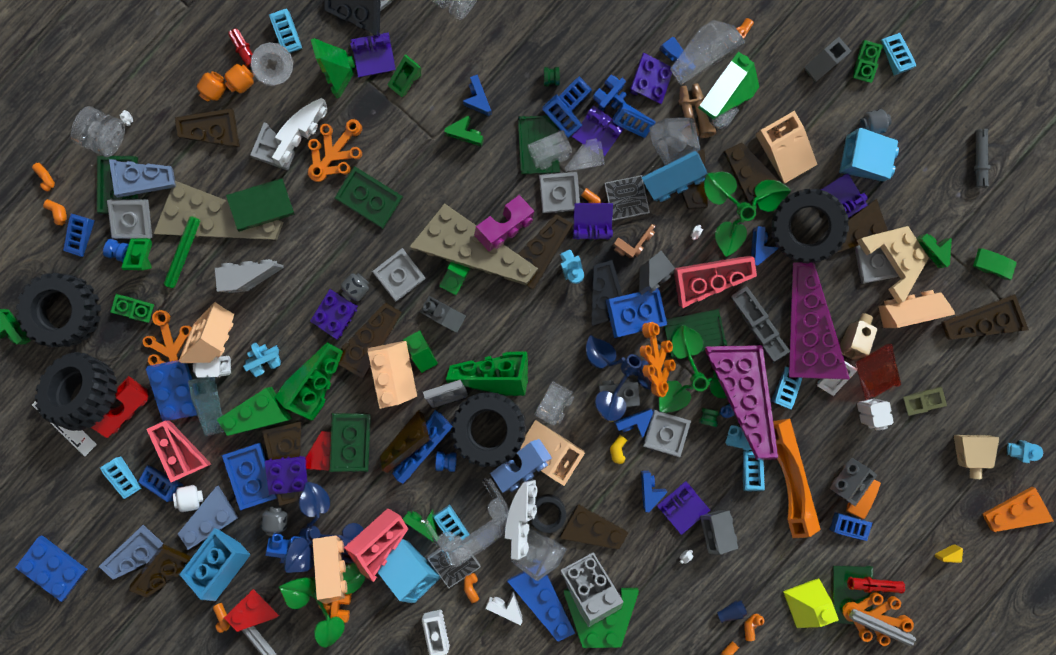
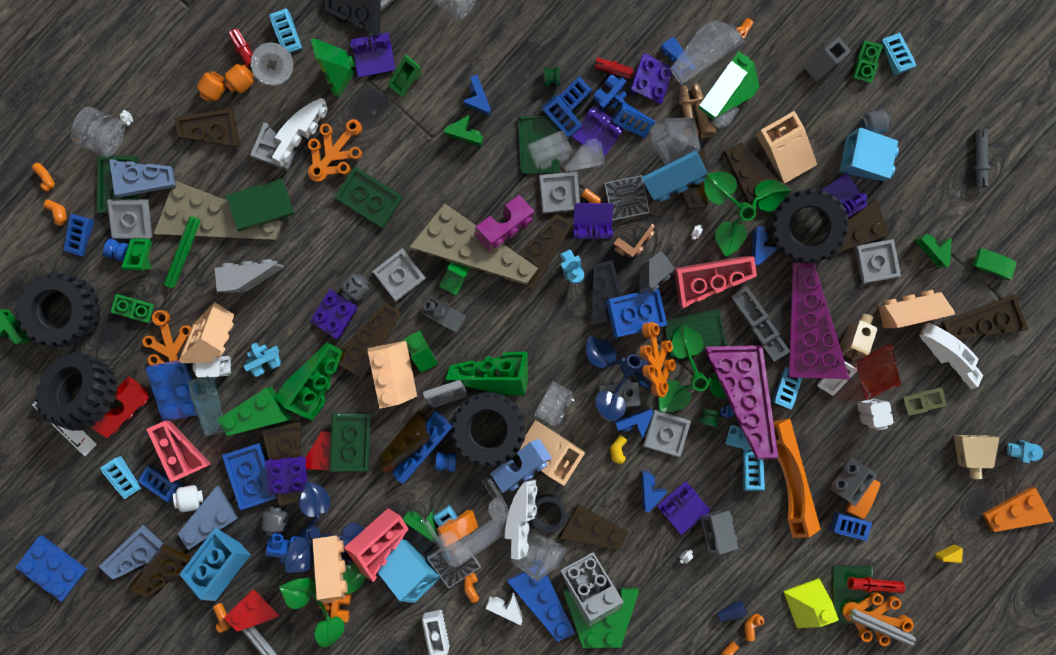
(460, 526): none -> orange slope
(614, 68): none -> red axle
(904, 255): tan wing -> none
(950, 349): none -> white slope

